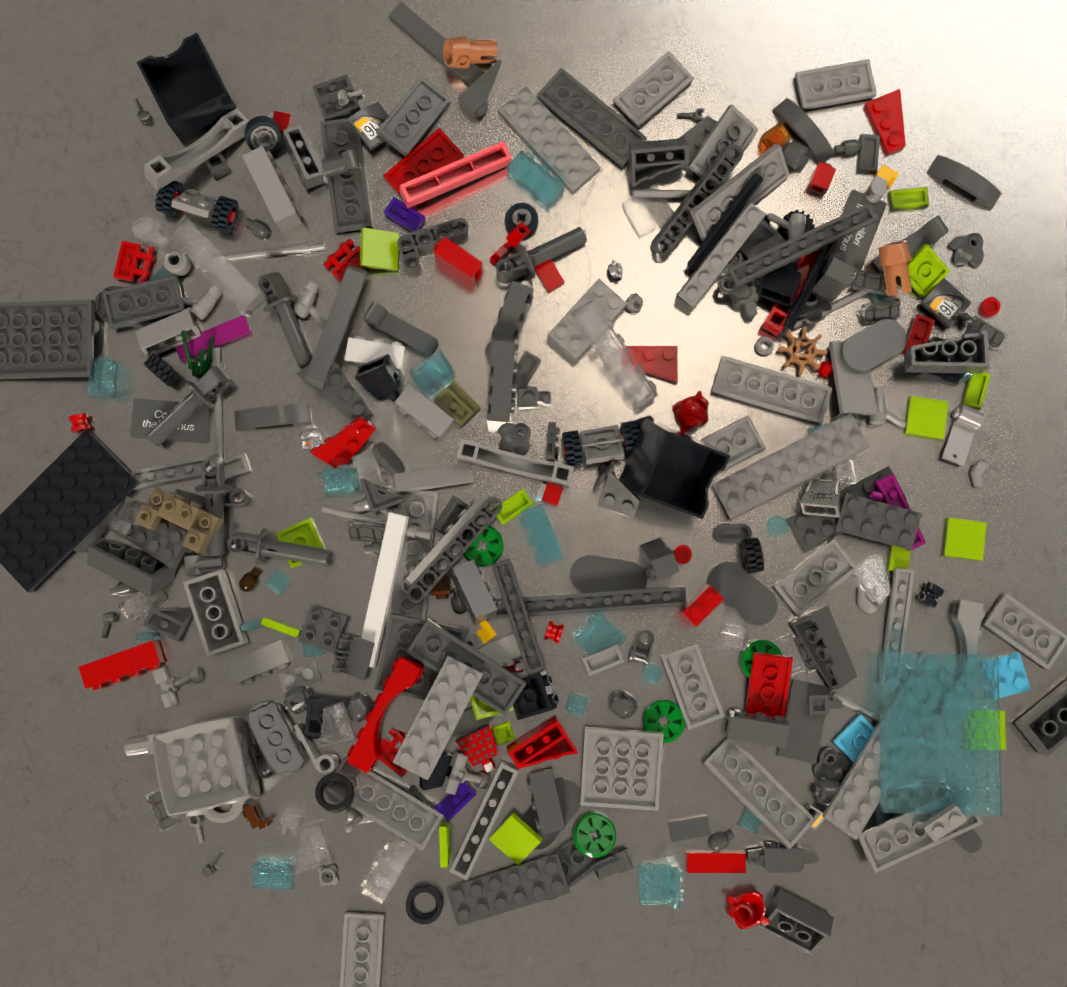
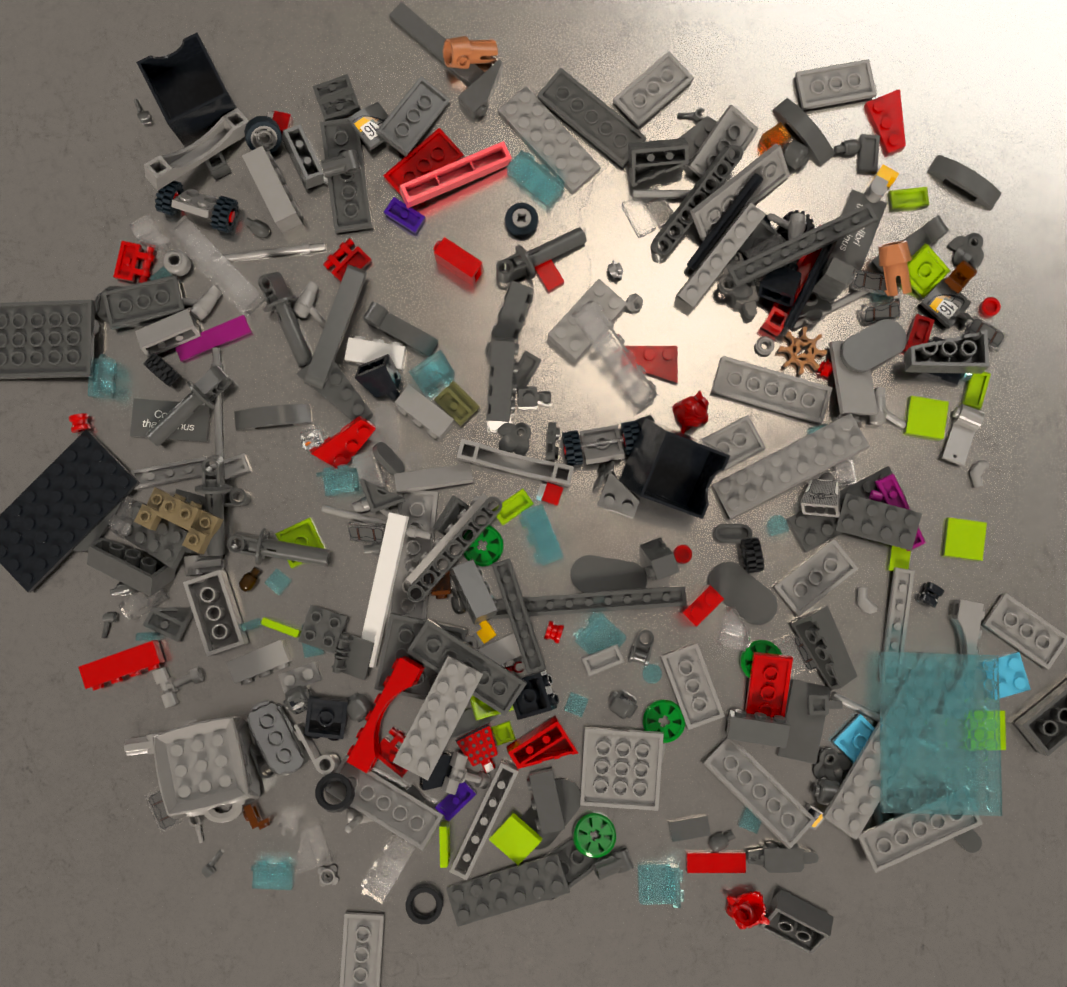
(200, 365): dark green plant -> none
(336, 726): clear wing -> none
(344, 95): light grey hand -> none
(379, 249): lime tile -> none
(431, 232): dark grey beam -> none
(513, 239): red piece -> none
(821, 178): red brick -> none
(873, 579): clear wing -> none
(944, 822): light grey plate -> none
(960, 276): none -> reddish brown bracket

